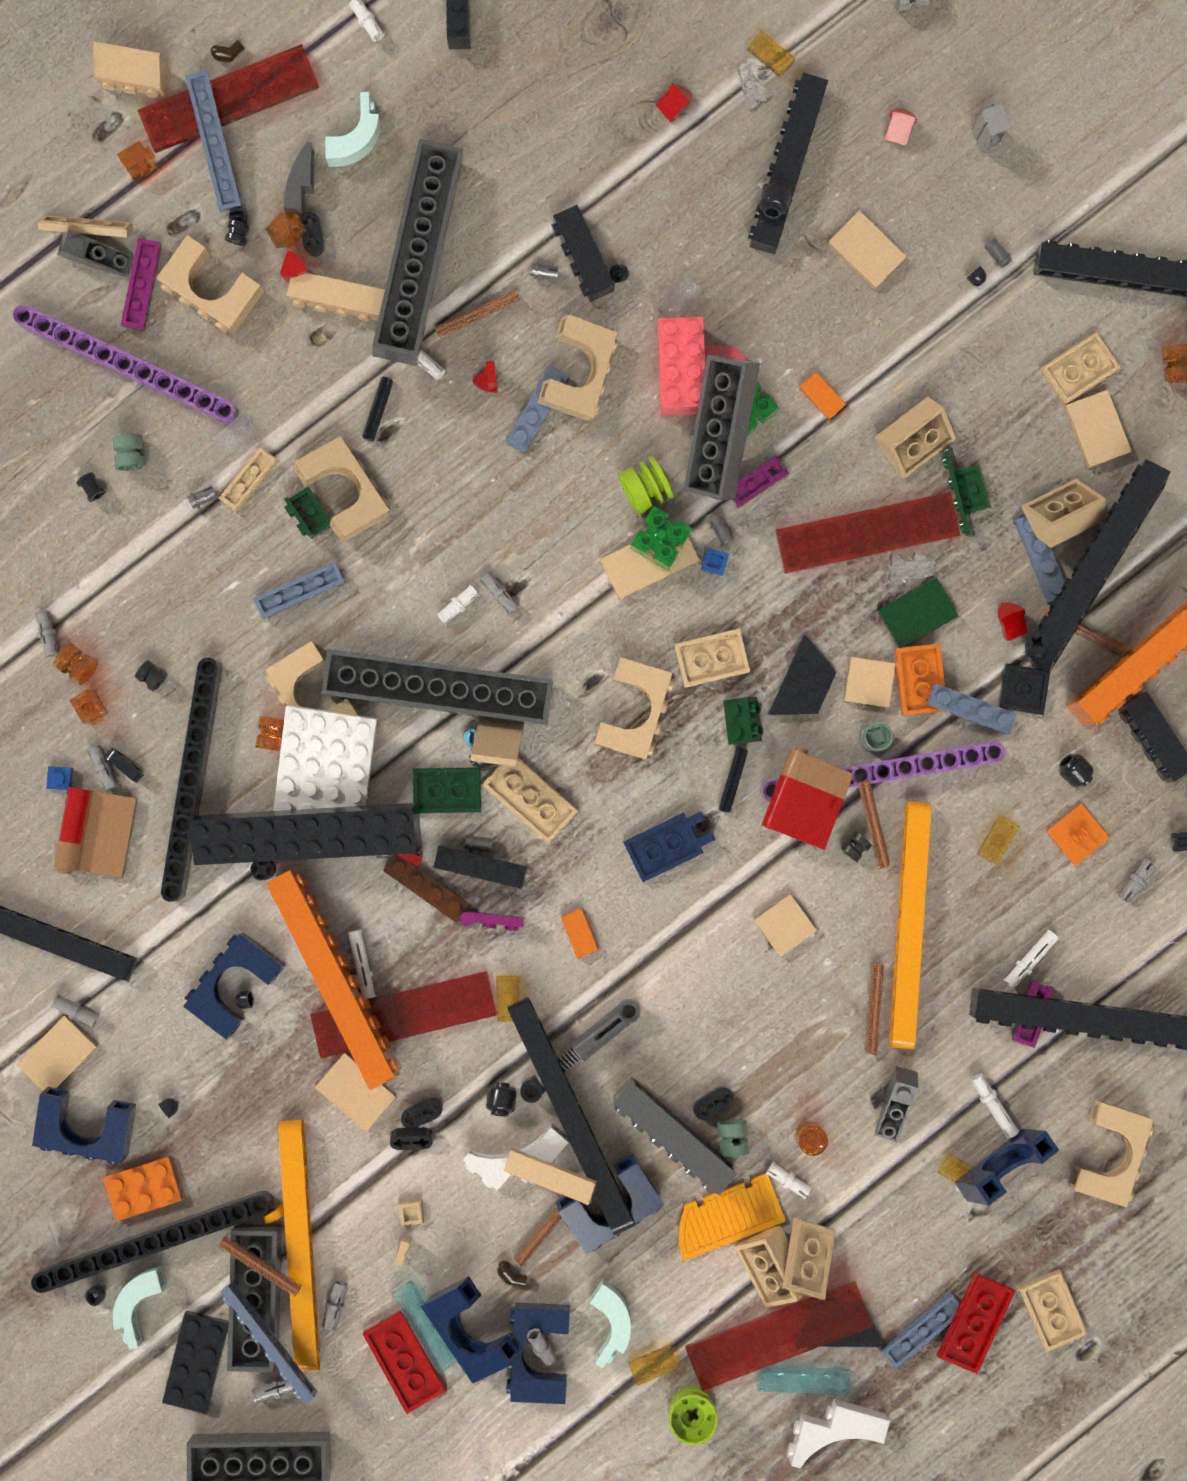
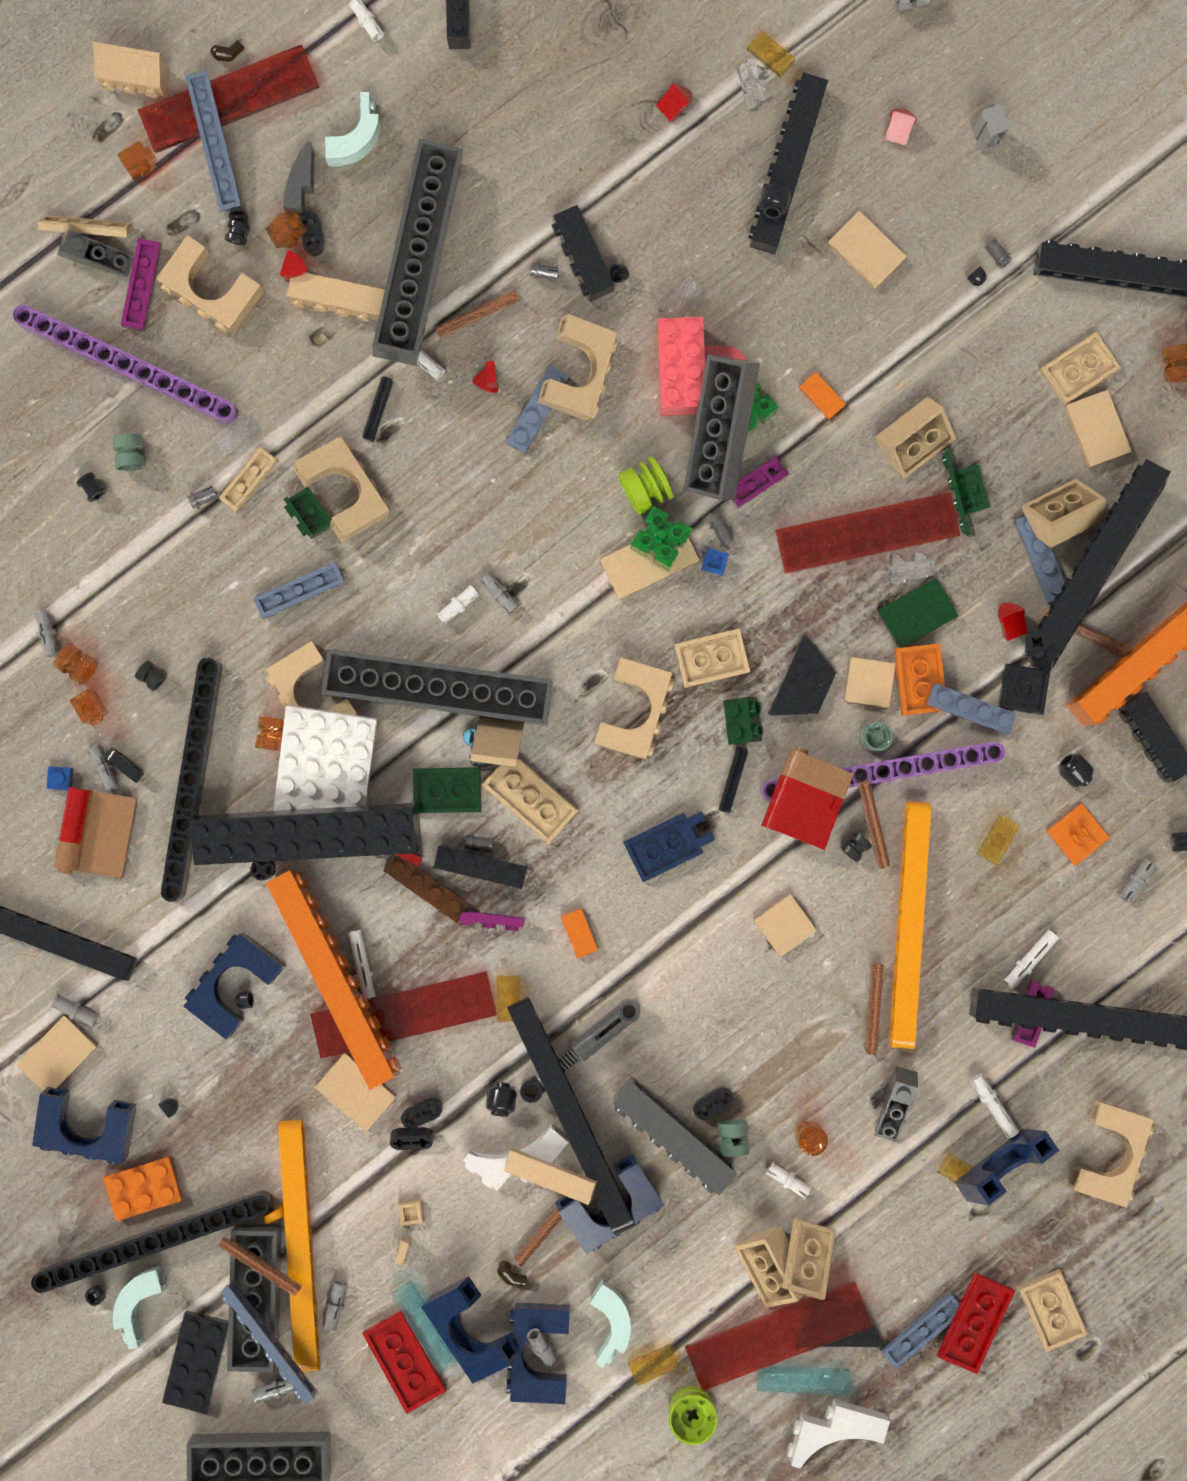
(728, 1217): light orange piece -> none

